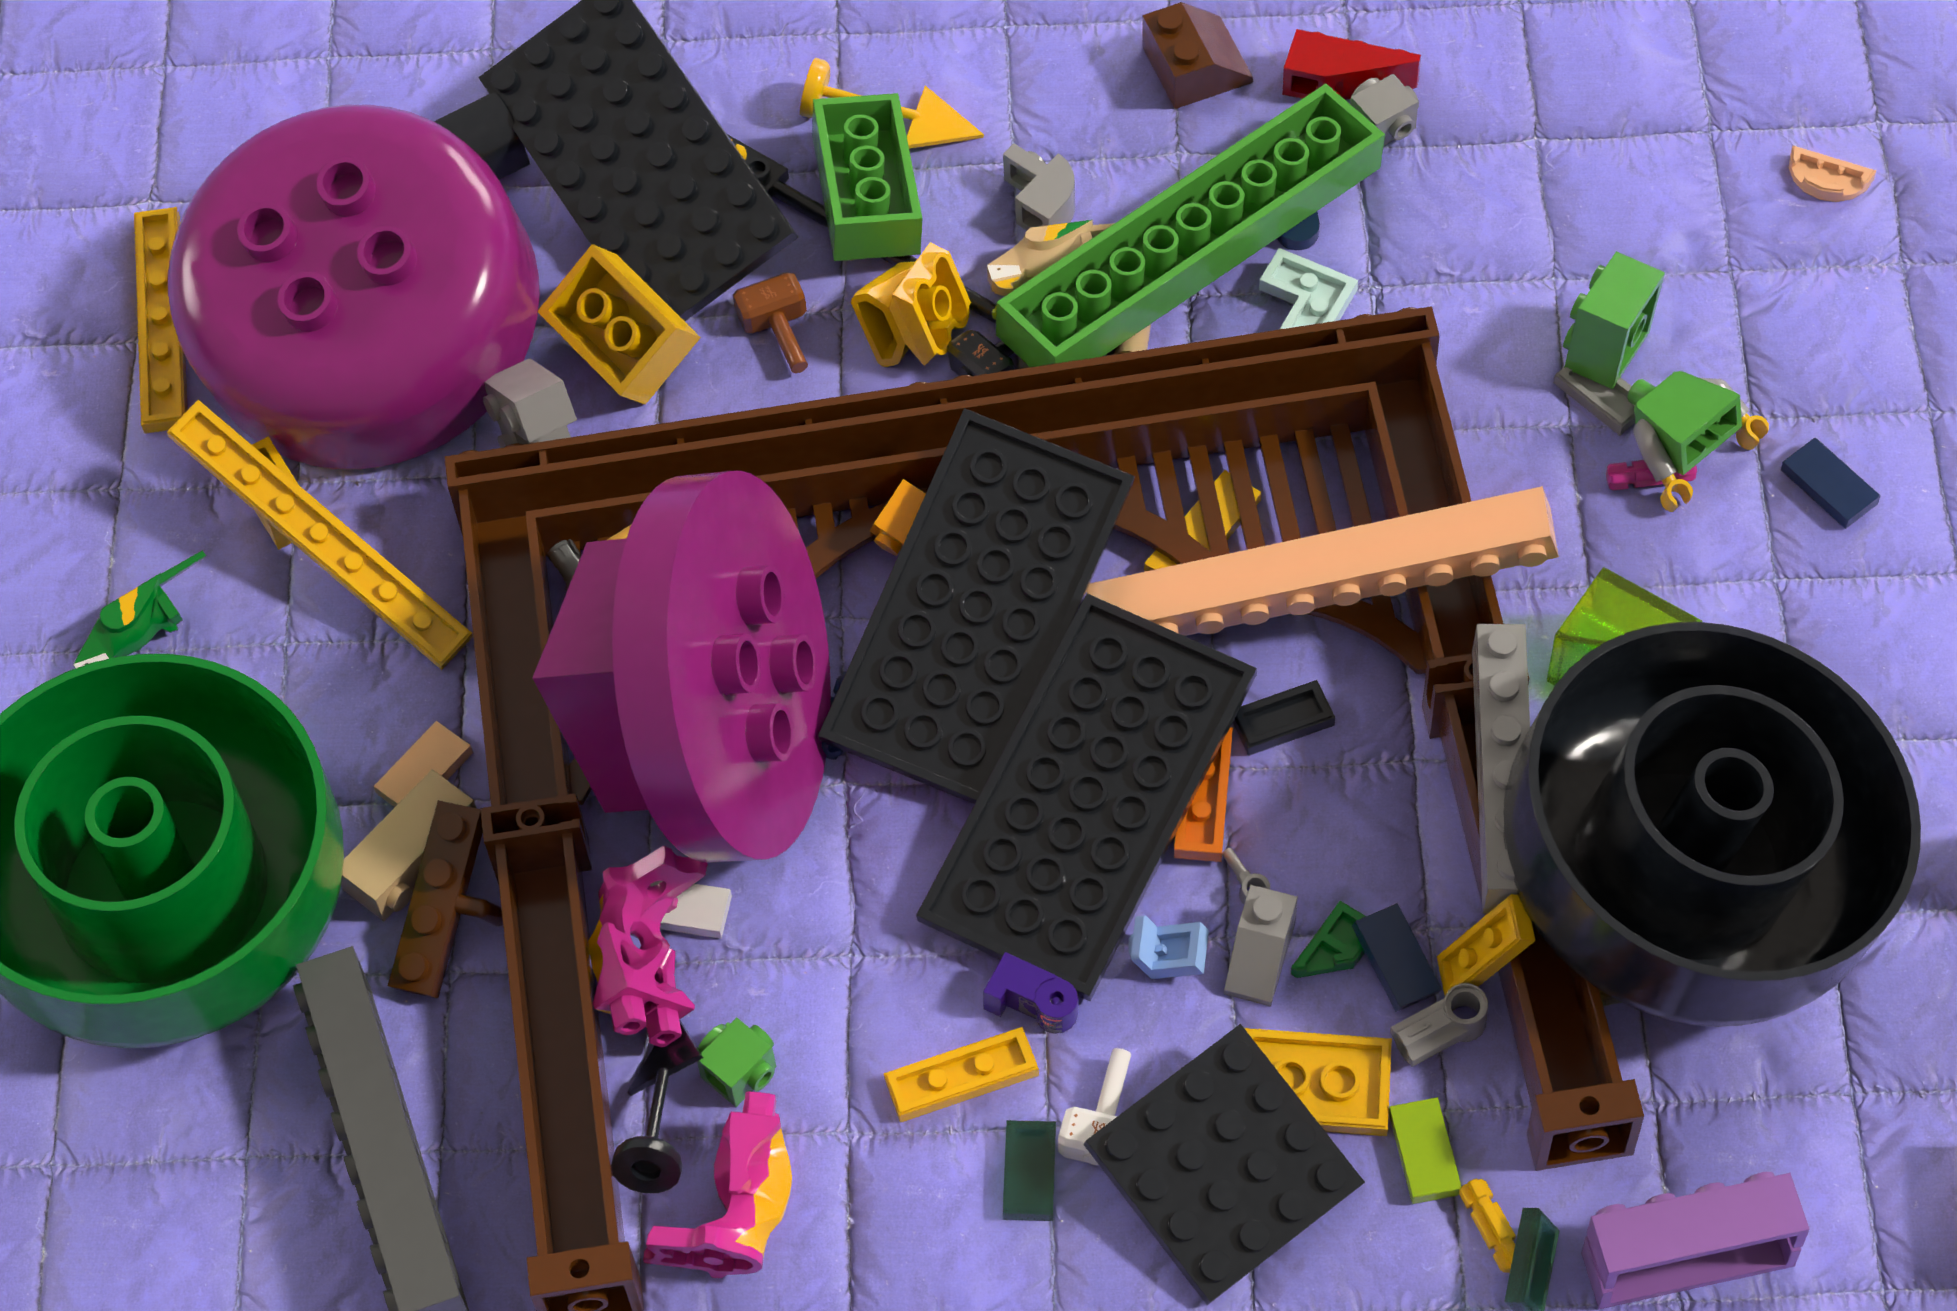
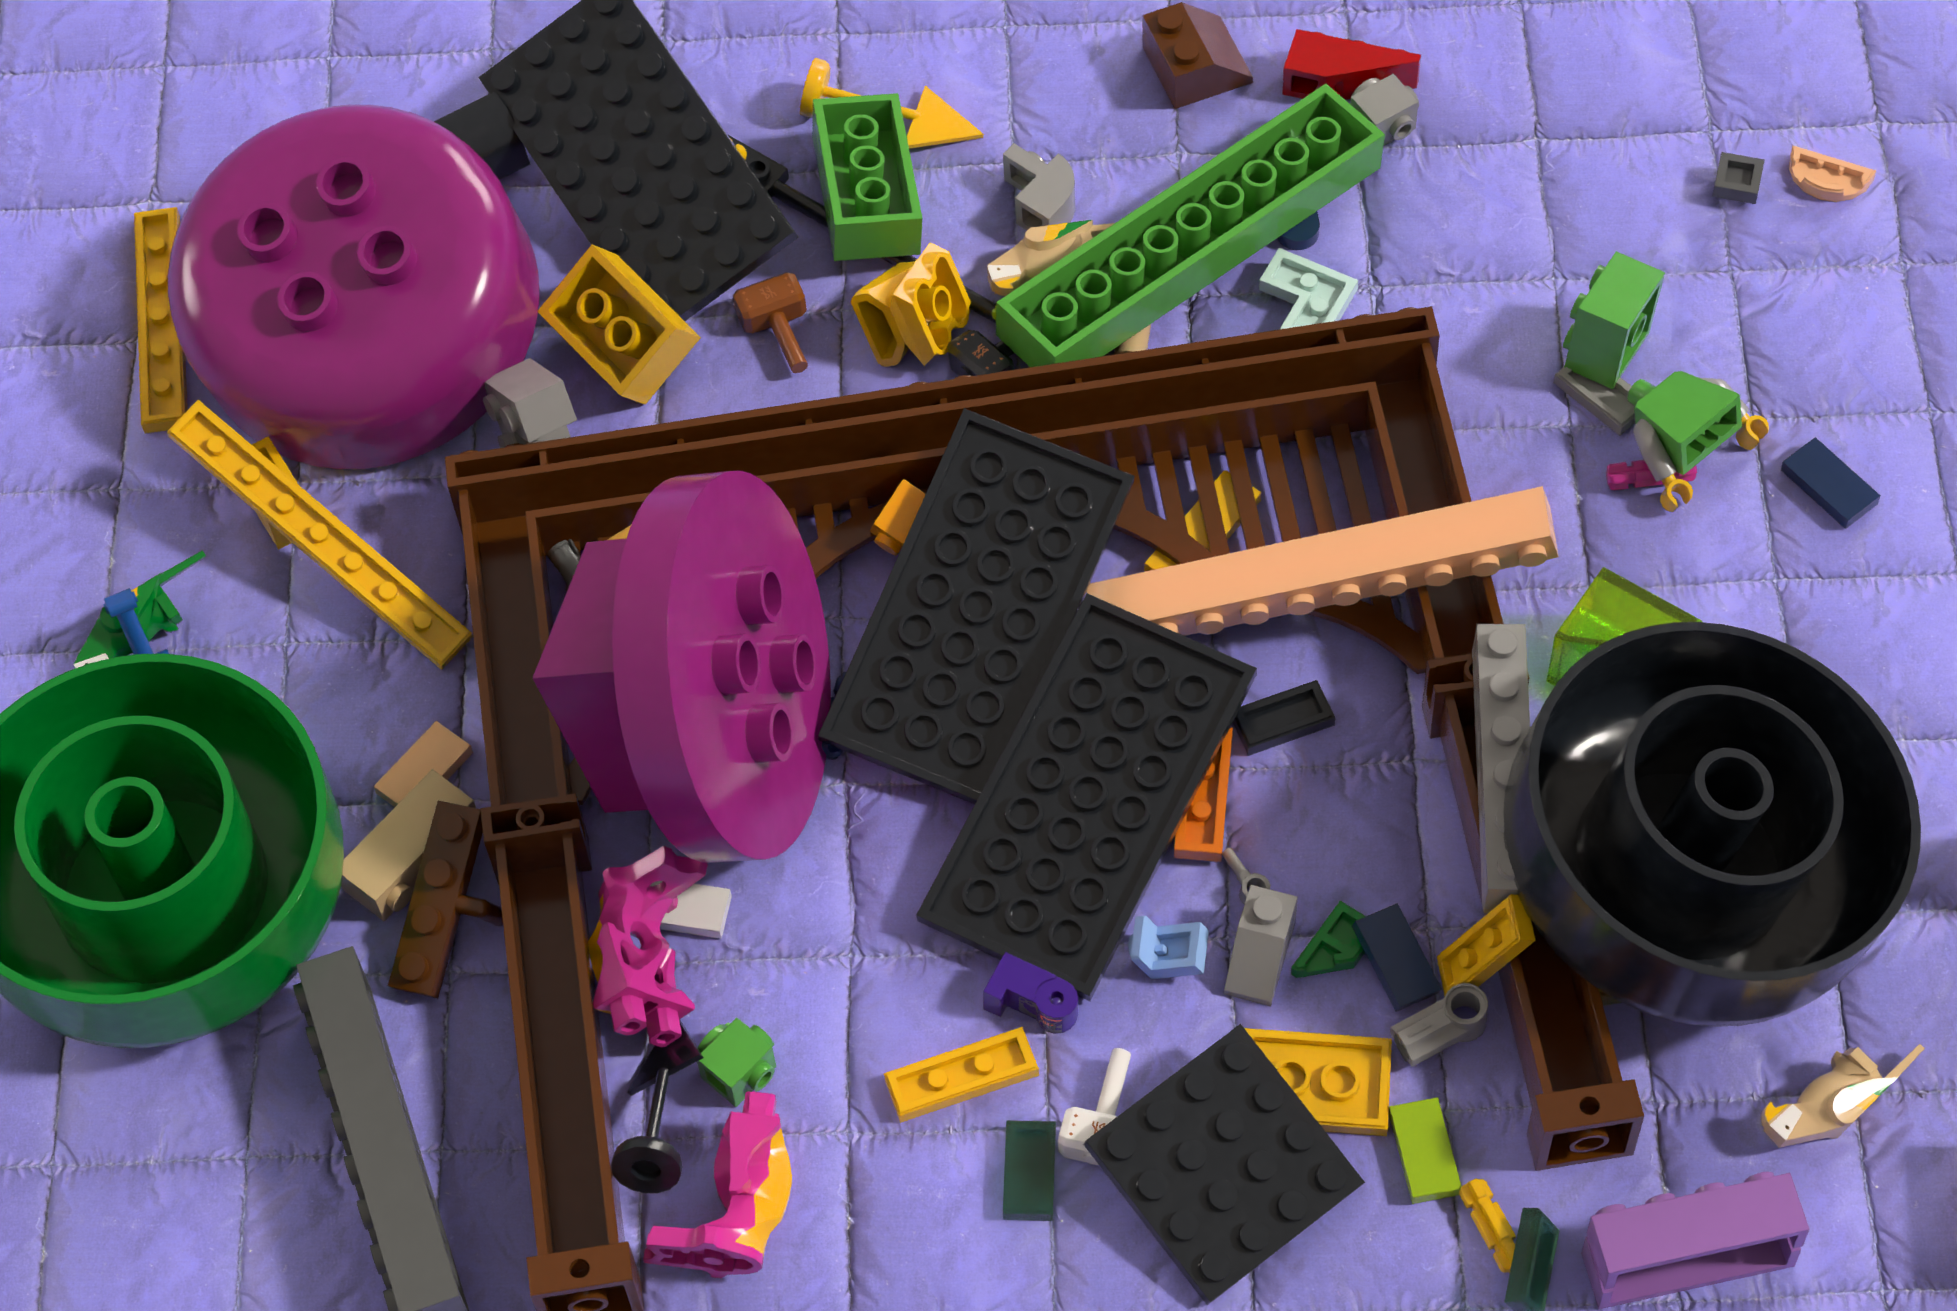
(122, 606): none -> blue piece
(1738, 178): none -> dark grey plate
(1831, 1099): none -> tan animal

